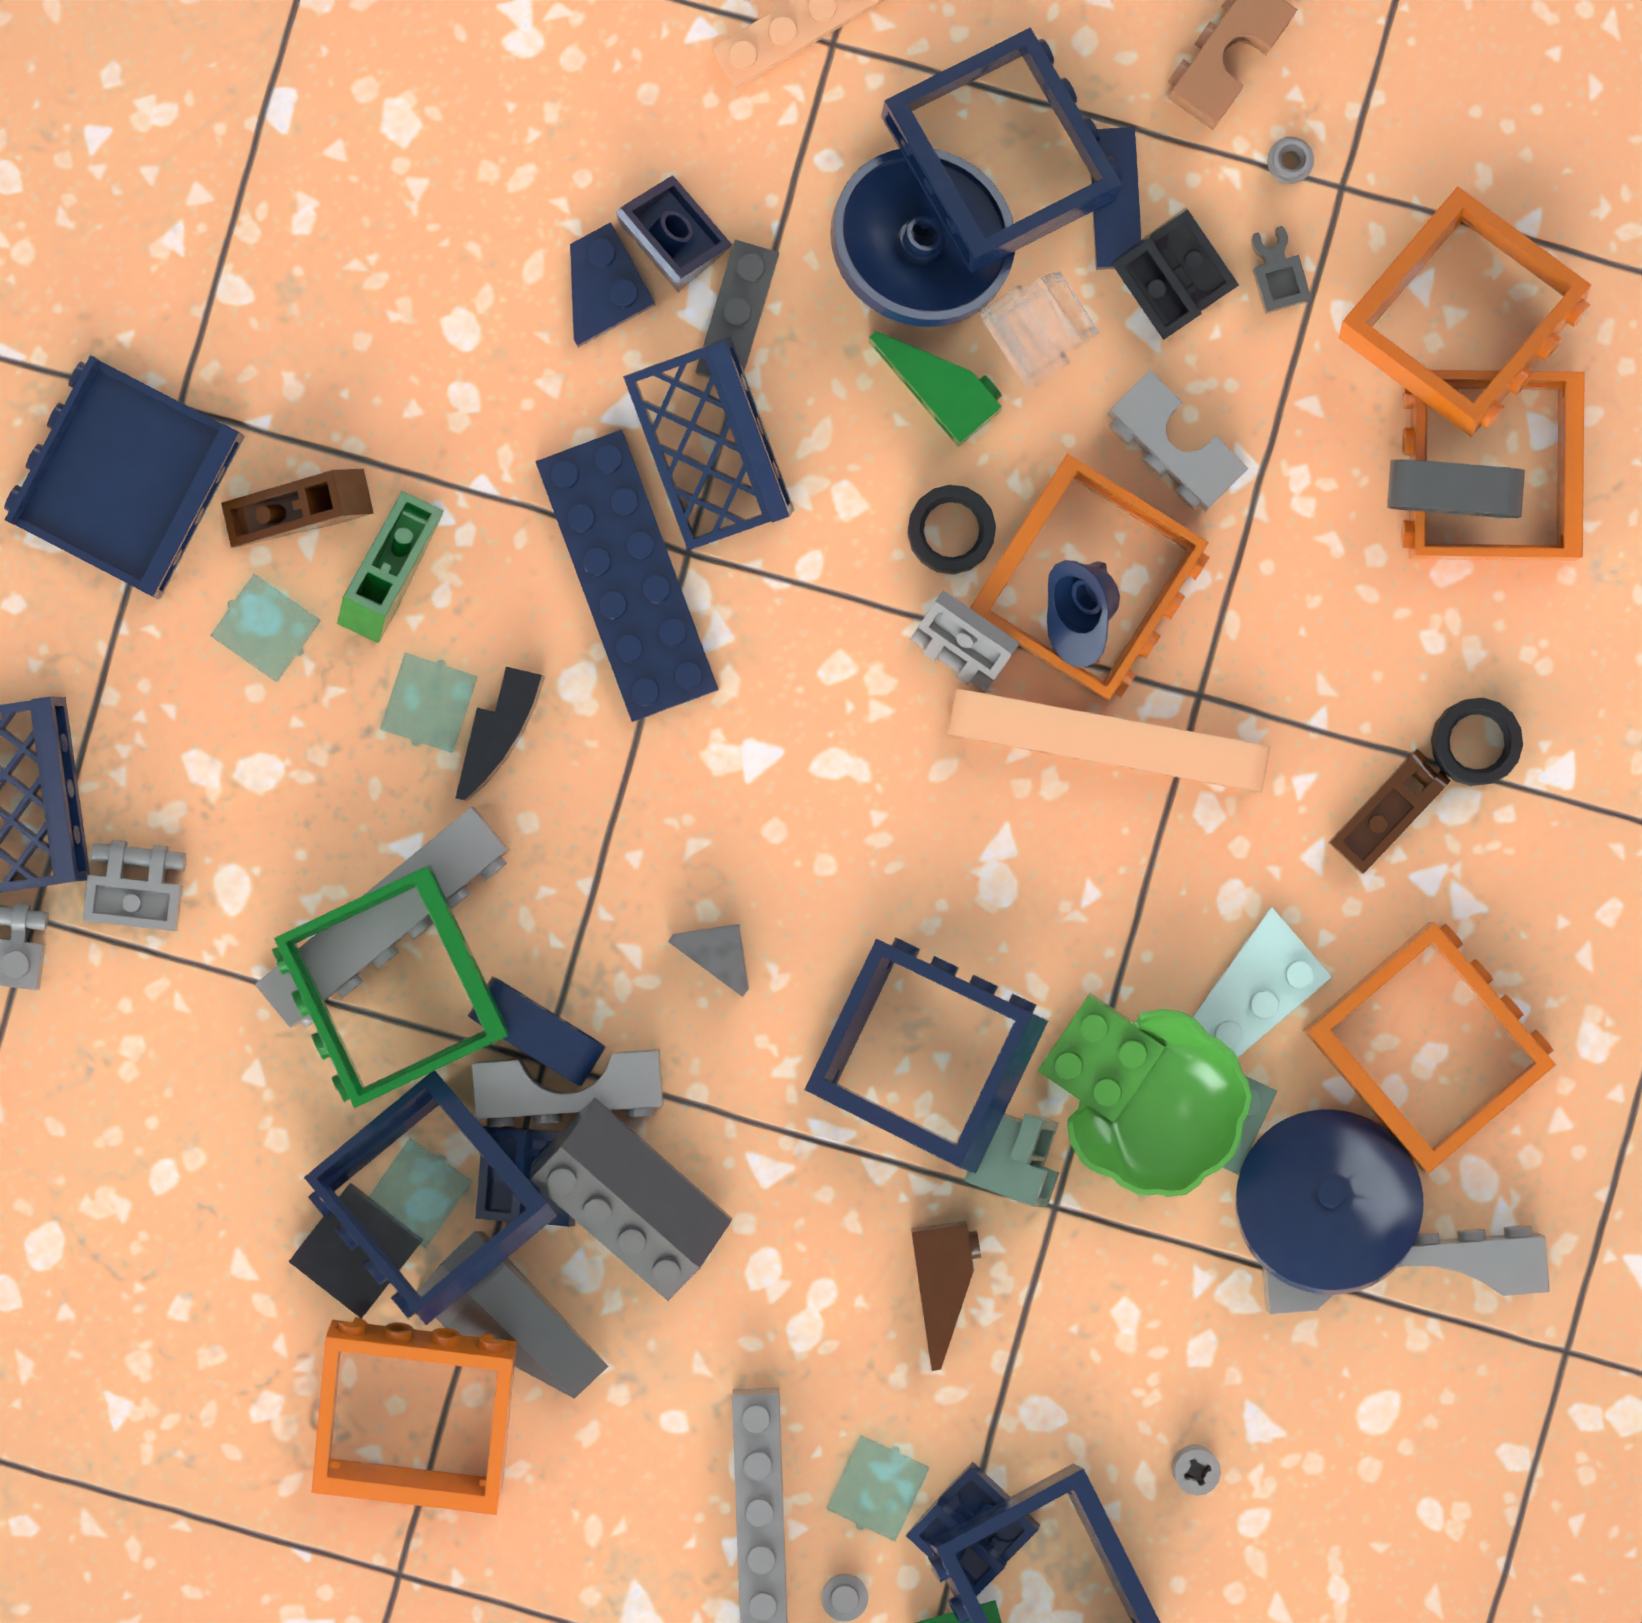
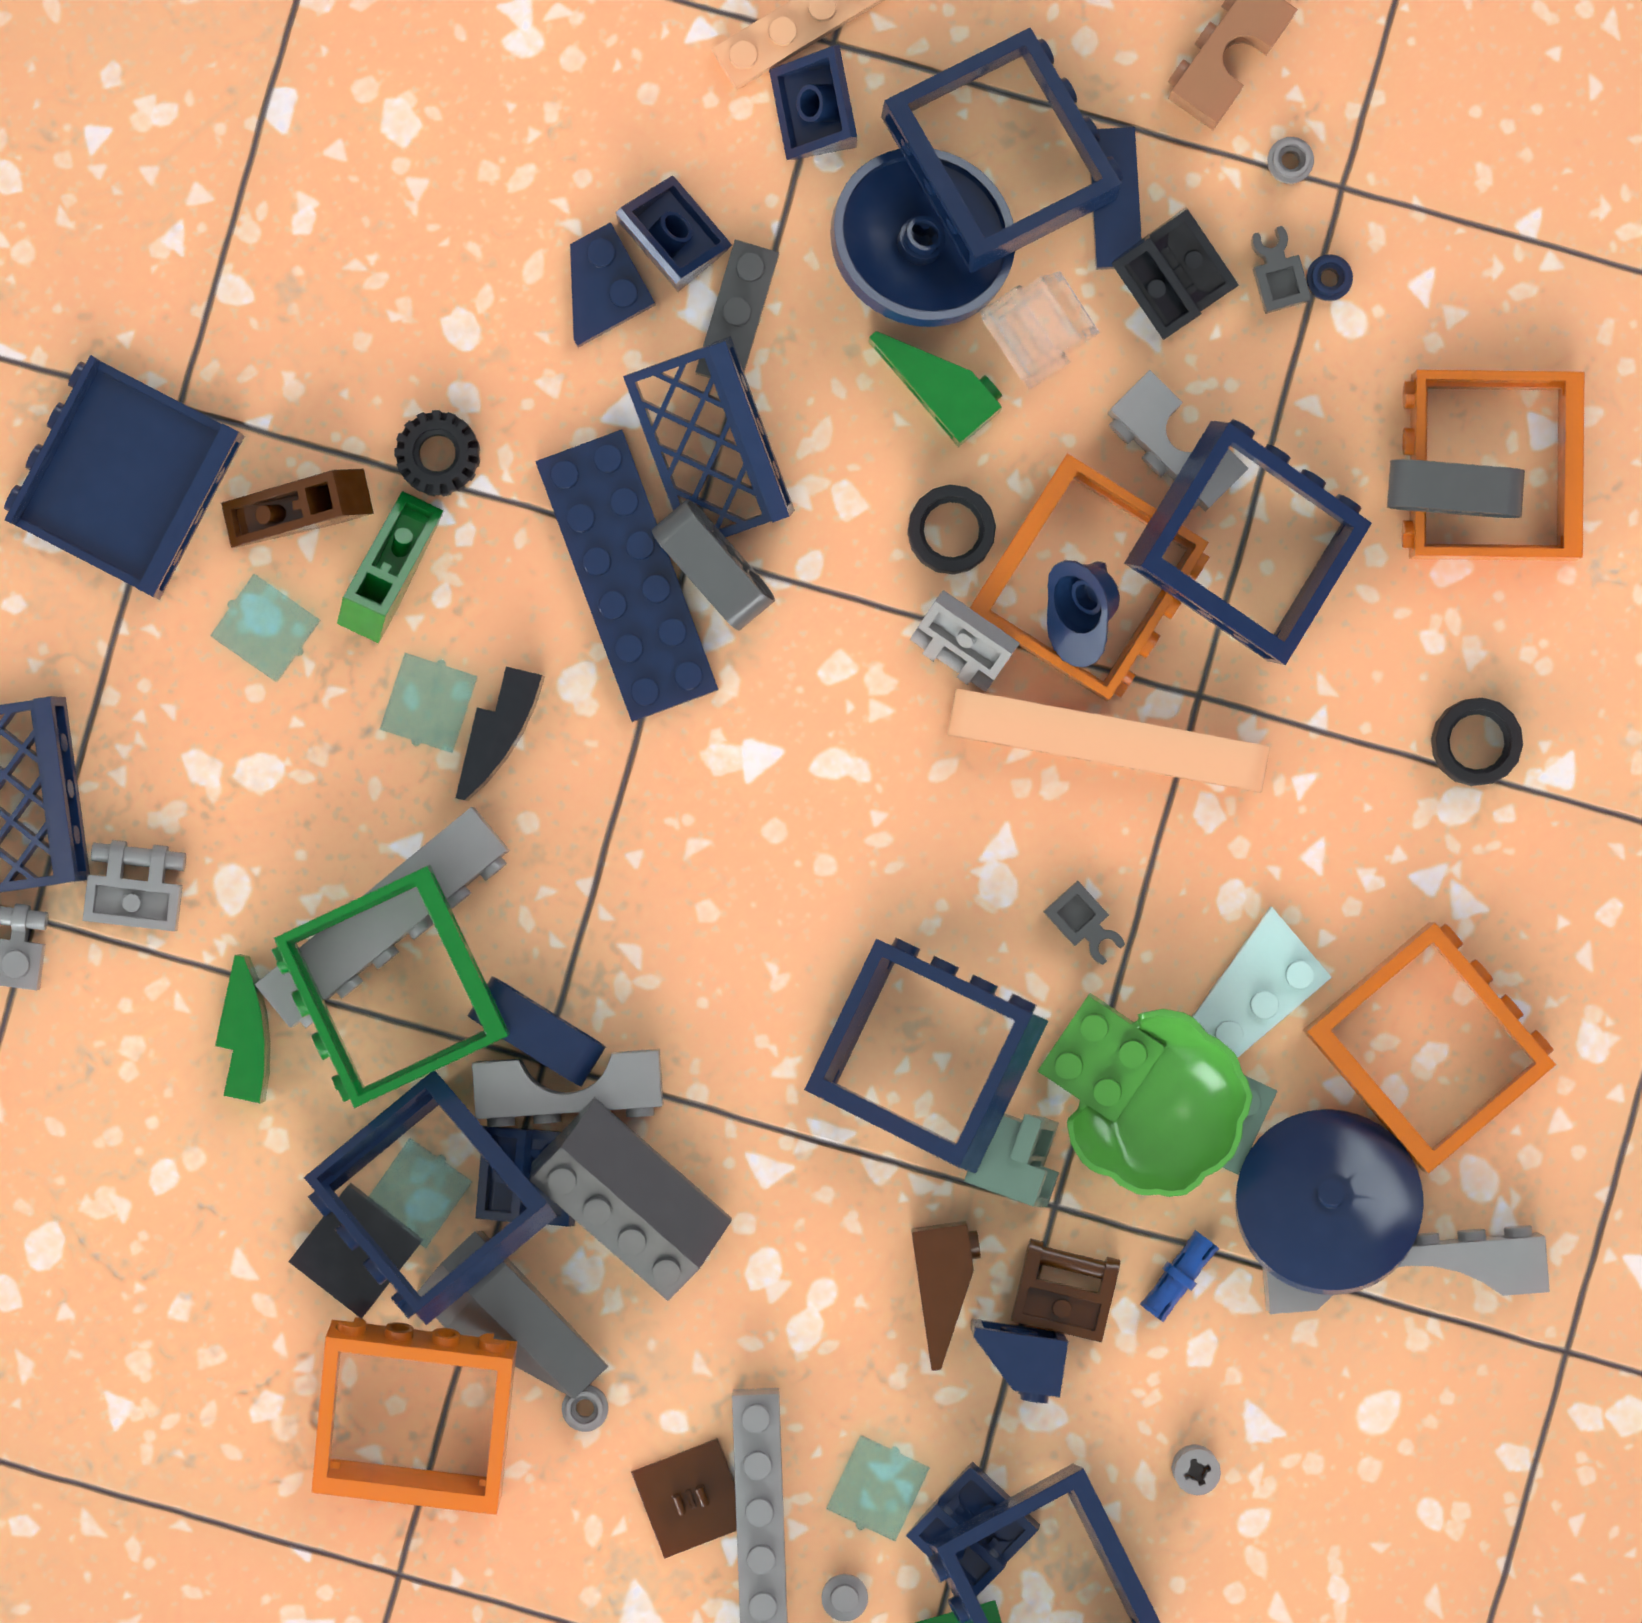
(246, 1032): none -> green slope
(420, 430): none -> black tyre
(590, 1422): none -> light grey plate
(688, 1497): none -> reddish brown piece
(713, 564): none -> dark grey beam
(718, 952): flat silver slope -> none
(814, 105): none -> dark blue slope
(1025, 1356): none -> dark blue slope
(1064, 1306): none -> reddish brown plate
(1080, 917): none -> dark grey plate
(1179, 1276): none -> blue pin
(1180, 499): none -> dark blue window
(1339, 267): none -> dark blue plate
(1388, 812): reddish brown plate -> none
(1460, 207): orange window -> none

